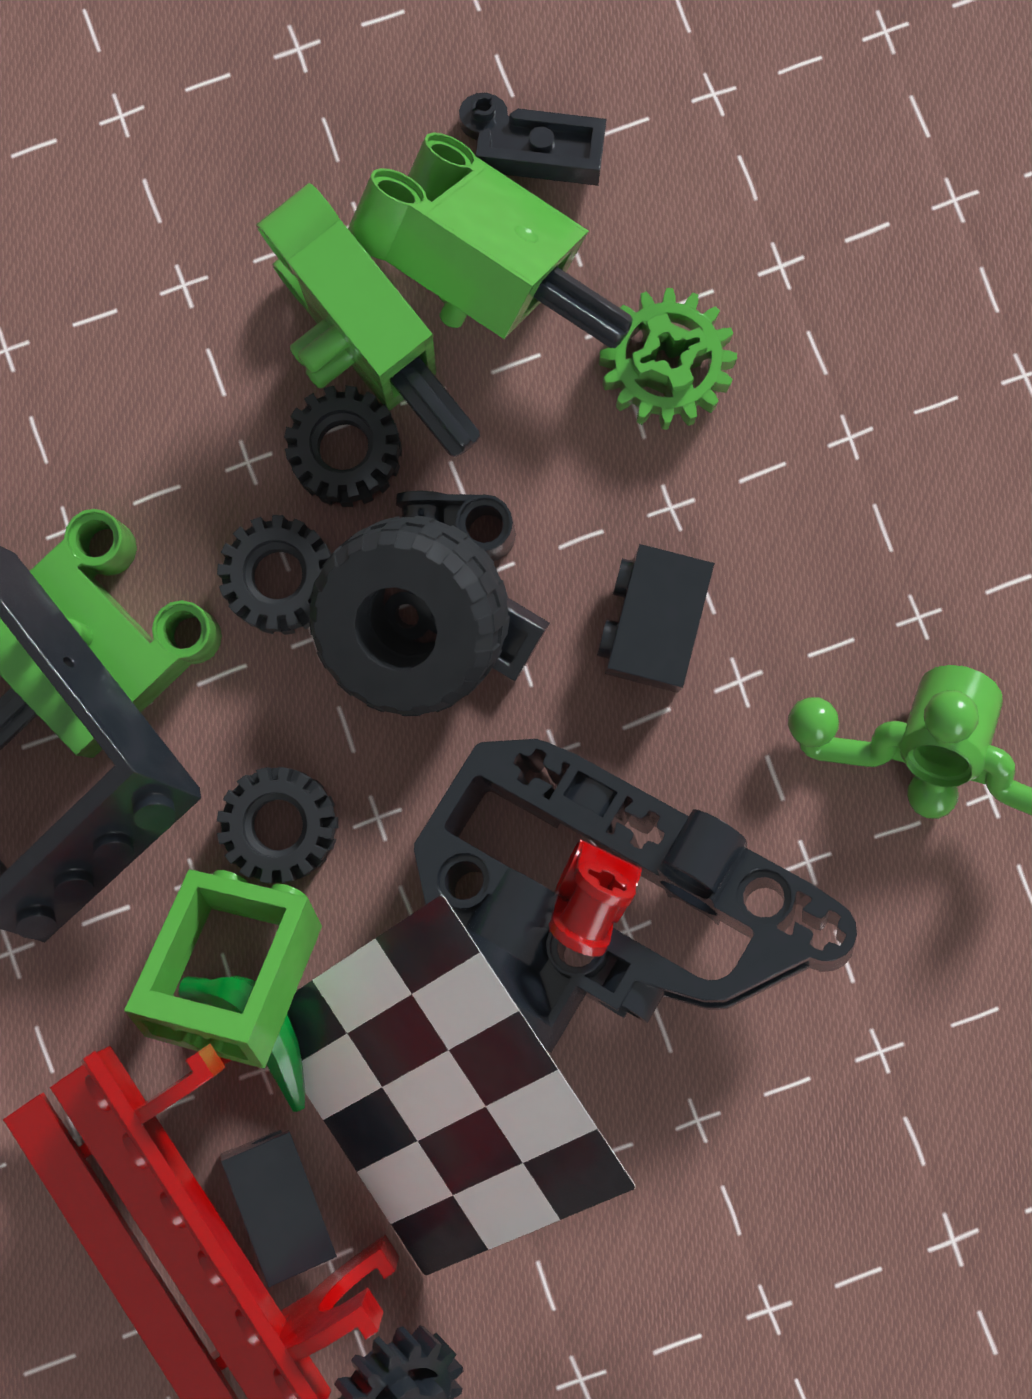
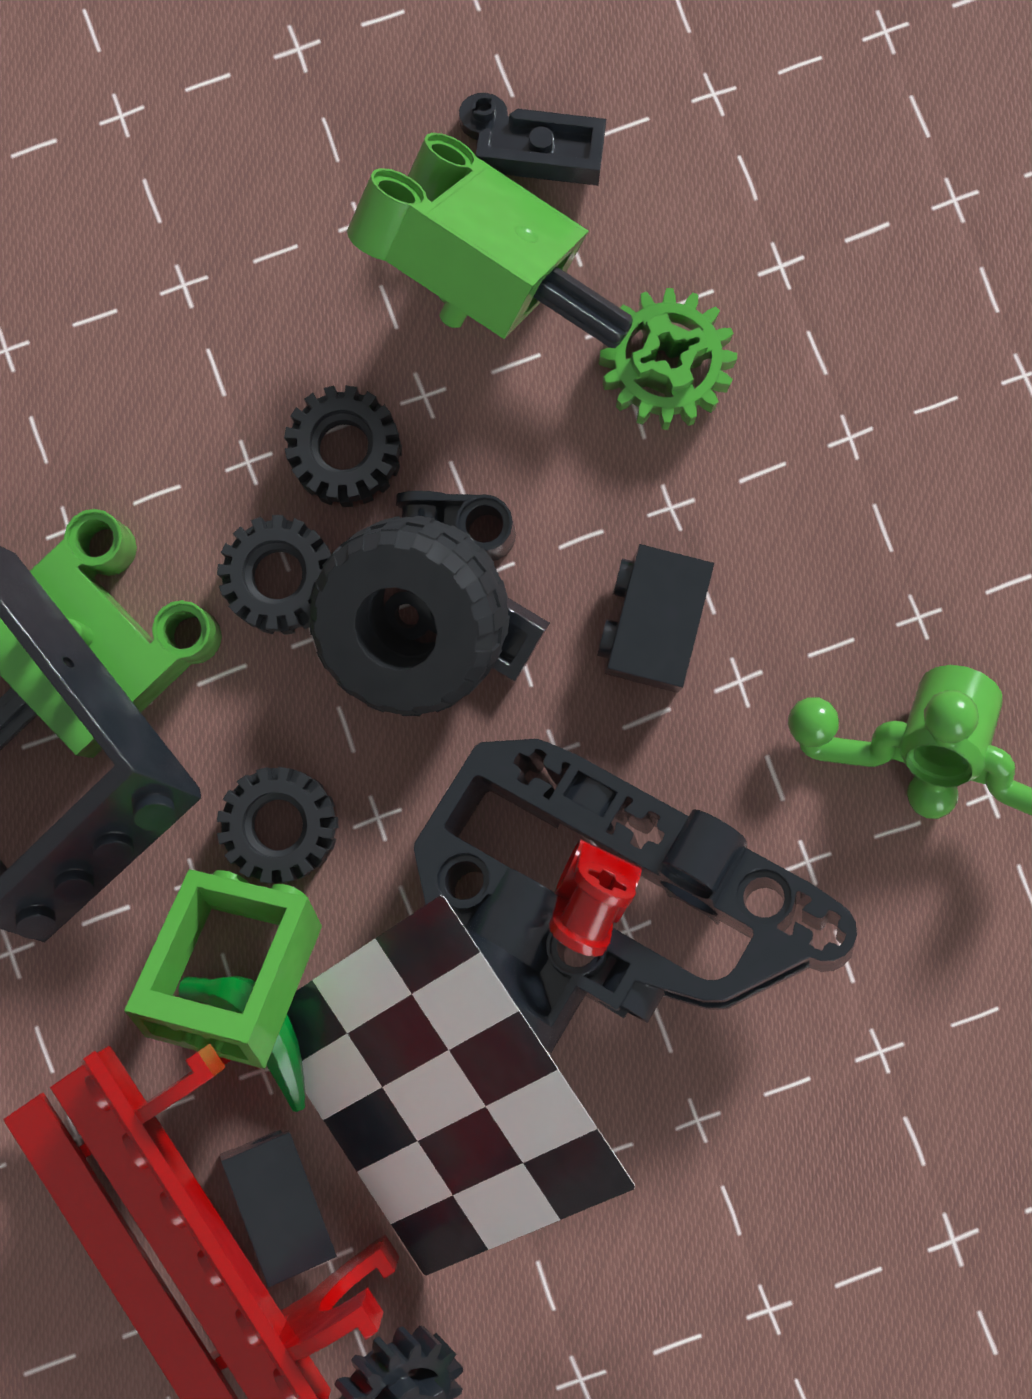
(358, 317): bright green piece -> none

